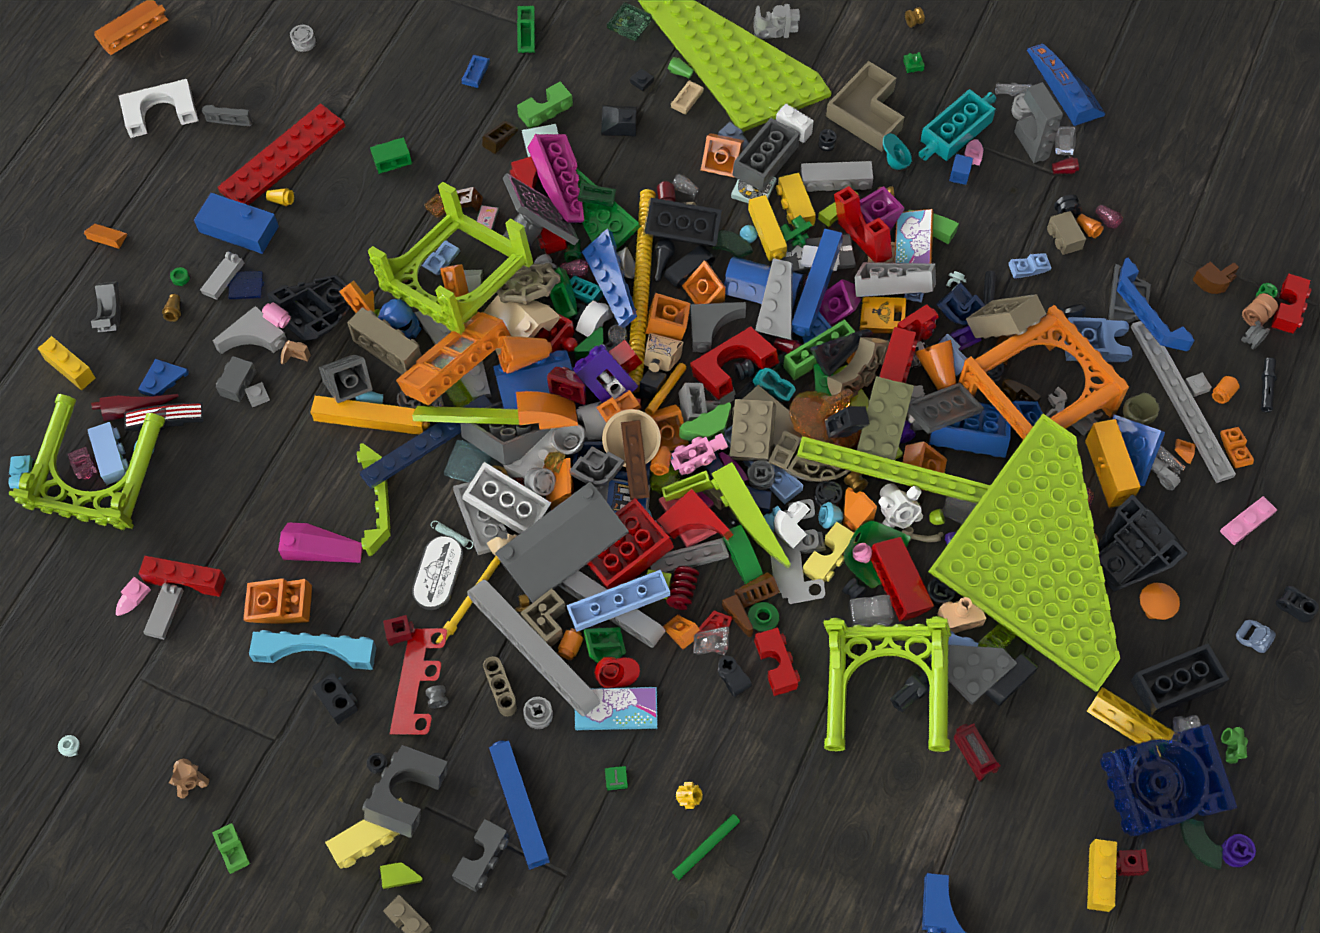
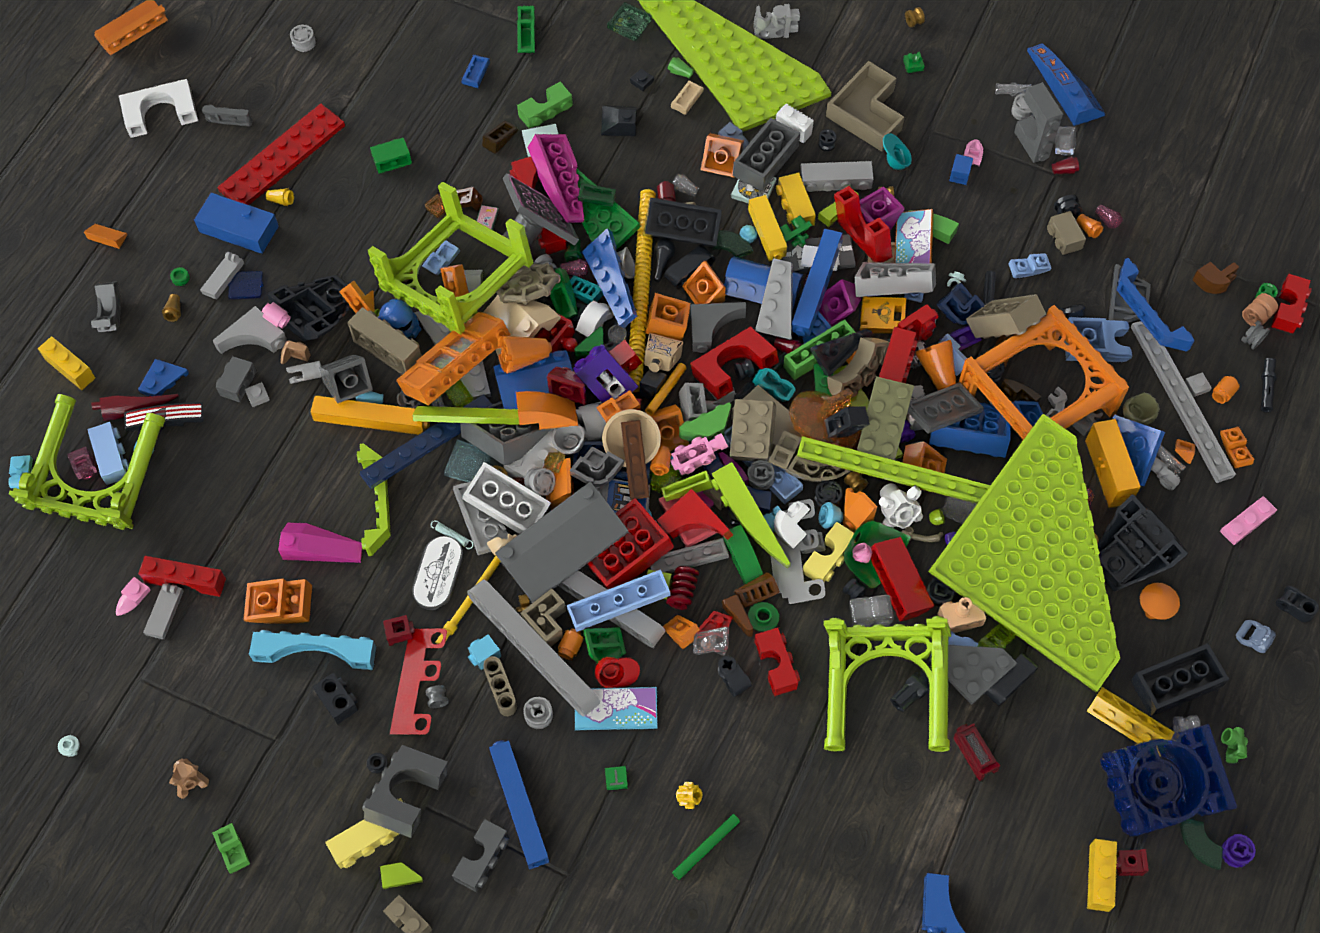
(309, 371): none -> light grey hinge
(481, 650): none -> medium azure brick
(957, 125): teal brick -> none

